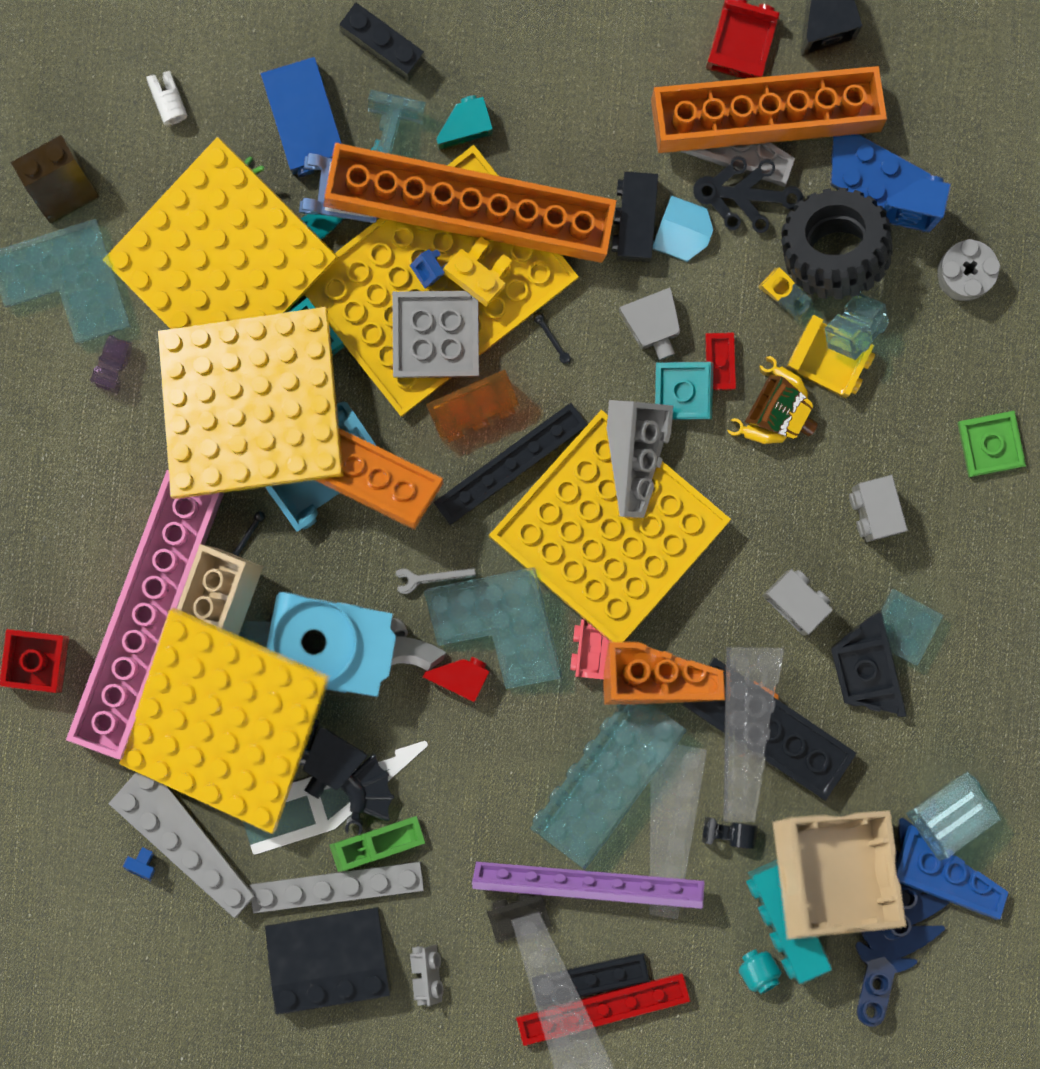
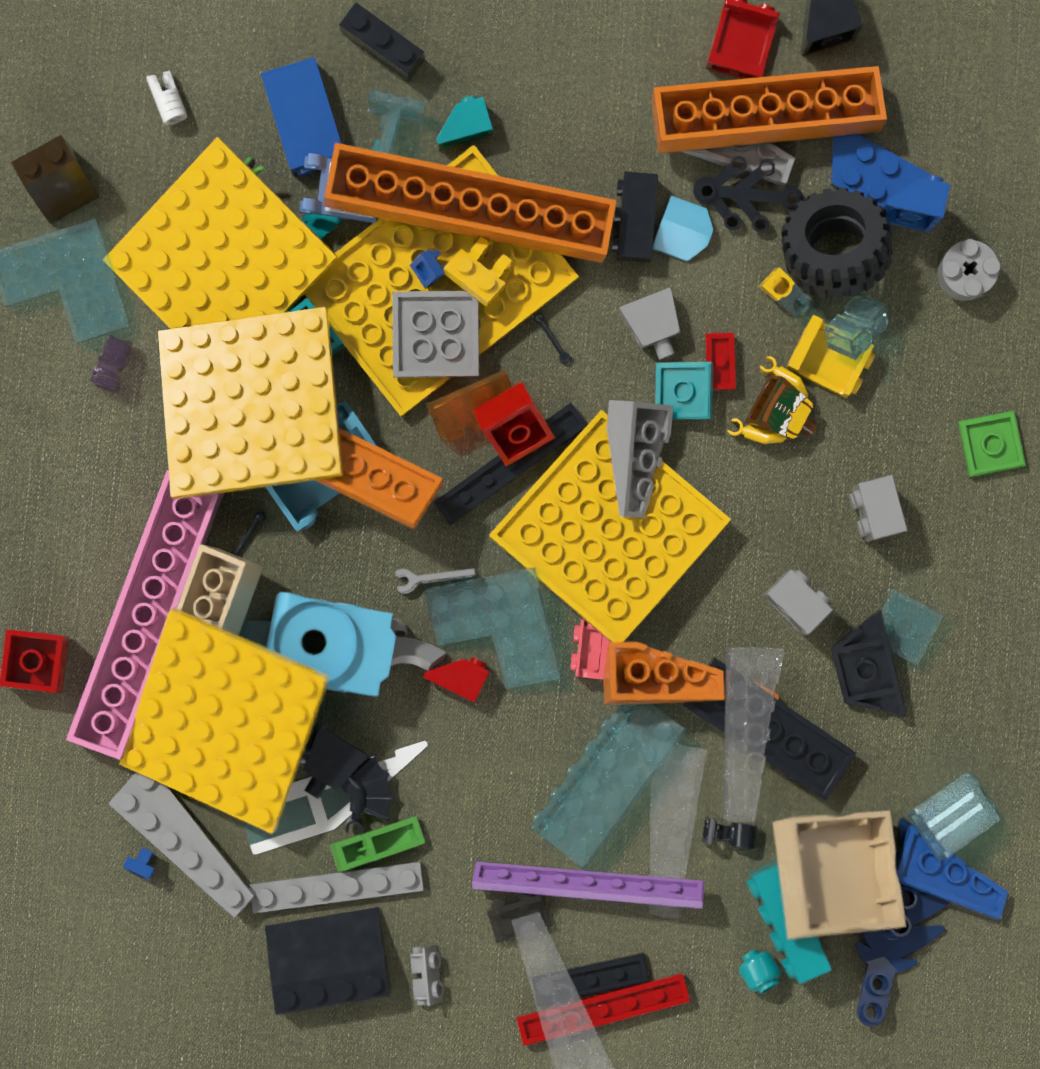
(513, 424): none -> red brick

